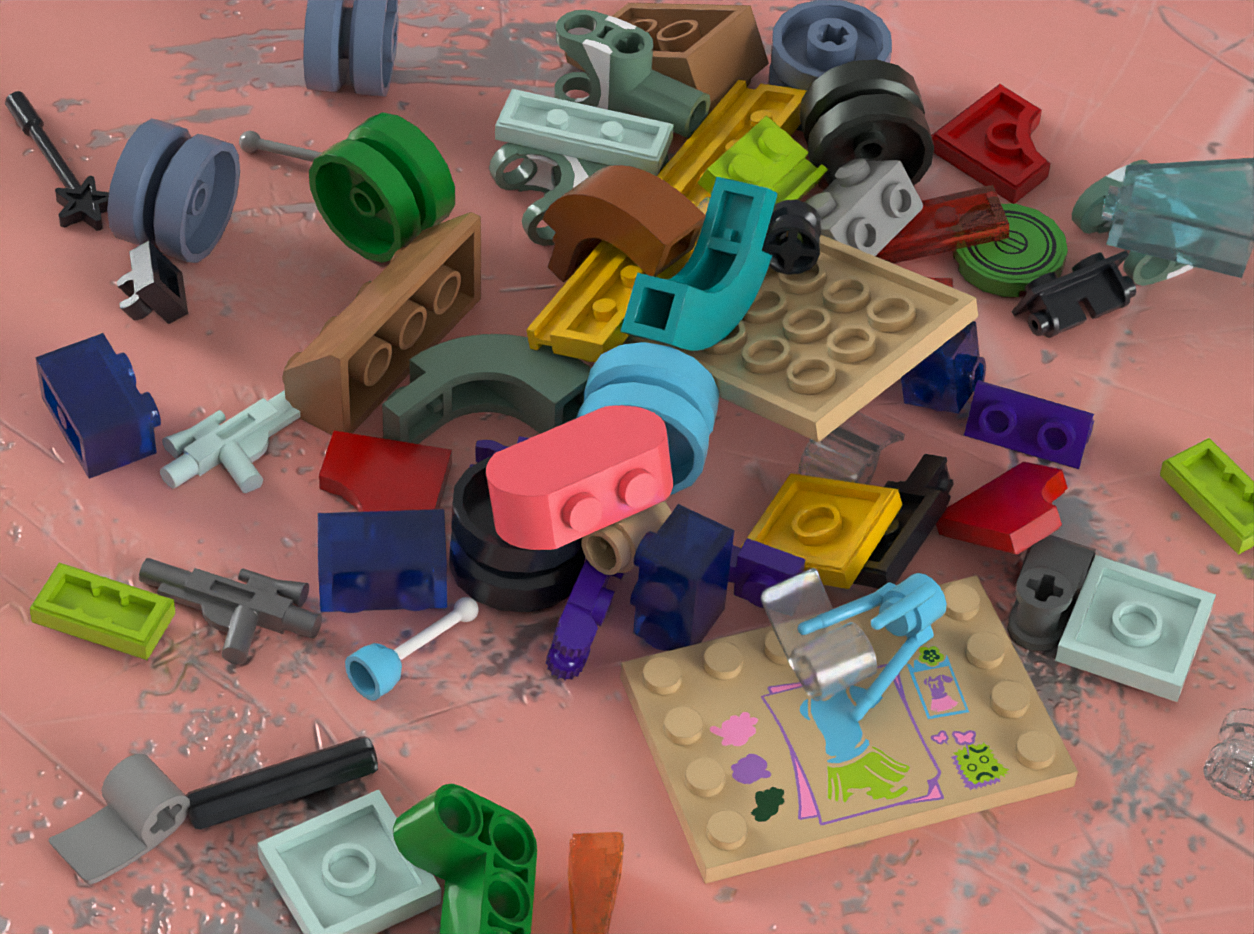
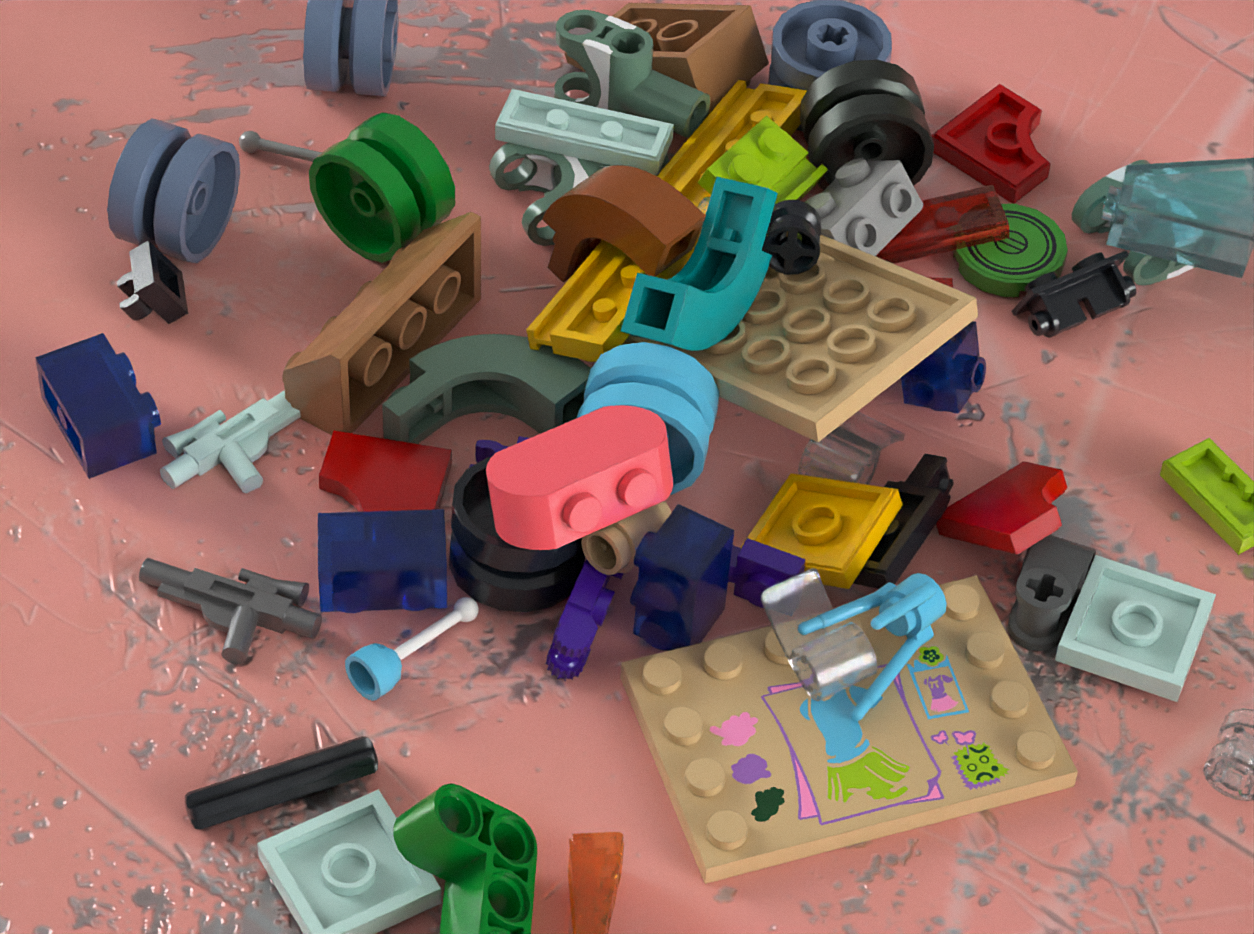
(78, 200): black piece -> none
(102, 611): lime plate -> none
(138, 816): light grey panel -> none
(1029, 424): dark purple hinge -> none

